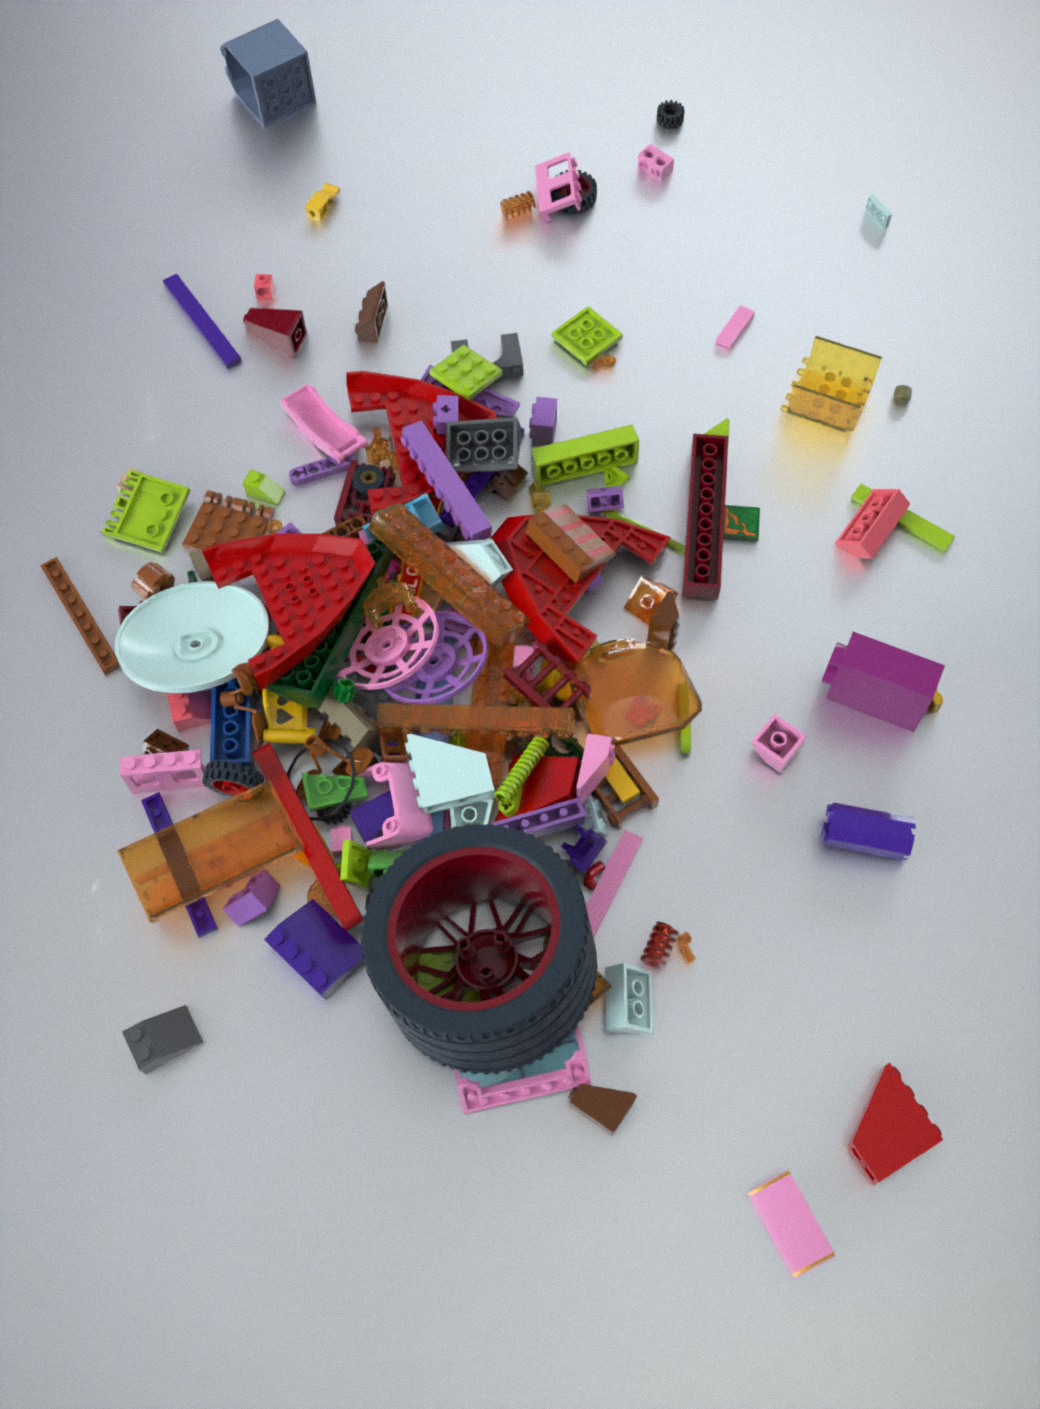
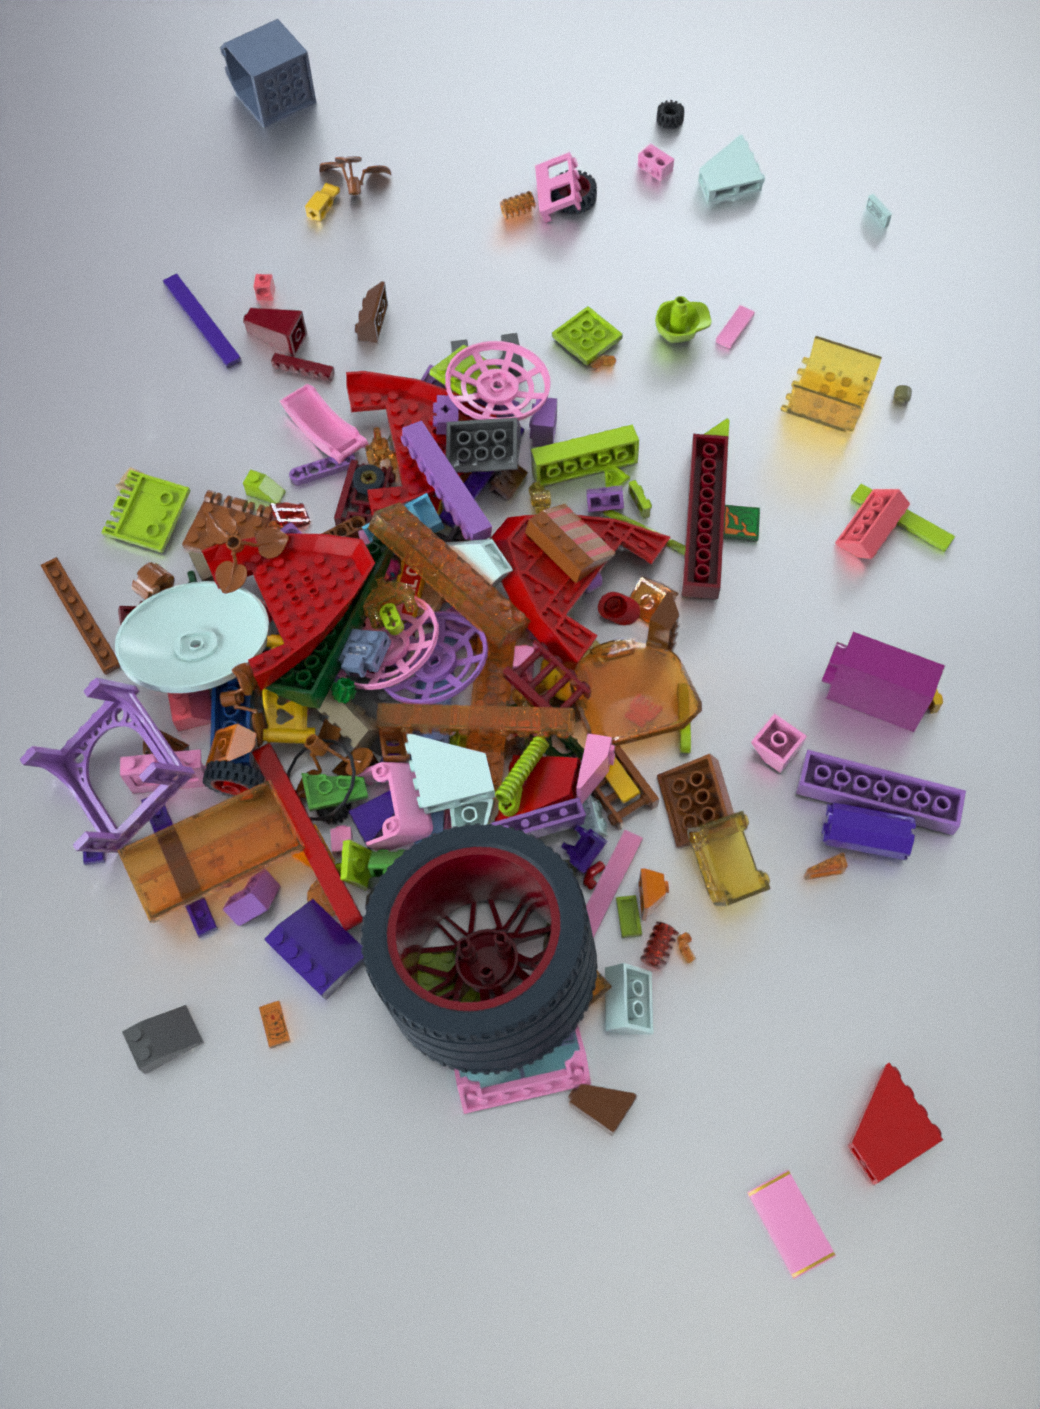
(62, 764): none -> medium lavender arch
(93, 857): none -> dark purple tile
(222, 529): none -> dark orange plant
(231, 743): none -> orange slope
(274, 1024): none -> clear orange tile
(289, 512): none -> clear red slope
(303, 367): none -> dark red piece
(353, 183): none -> dark orange plant
(364, 652): none -> sand blue piece
(394, 617): none -> lime beam
(497, 377): none -> bright pink dish
(618, 608): none -> red piece
(628, 916): none -> lime tile
(637, 495): none -> lime plate
(651, 891): none -> orange slope
(682, 319): none -> lime piece
(694, 795): none -> dark orange slope
(727, 859): none -> clear yellow windscreen
(731, 172): none -> light aqua slope
(833, 866): none -> clear orange slope
(878, 789): none -> medium lavender brick

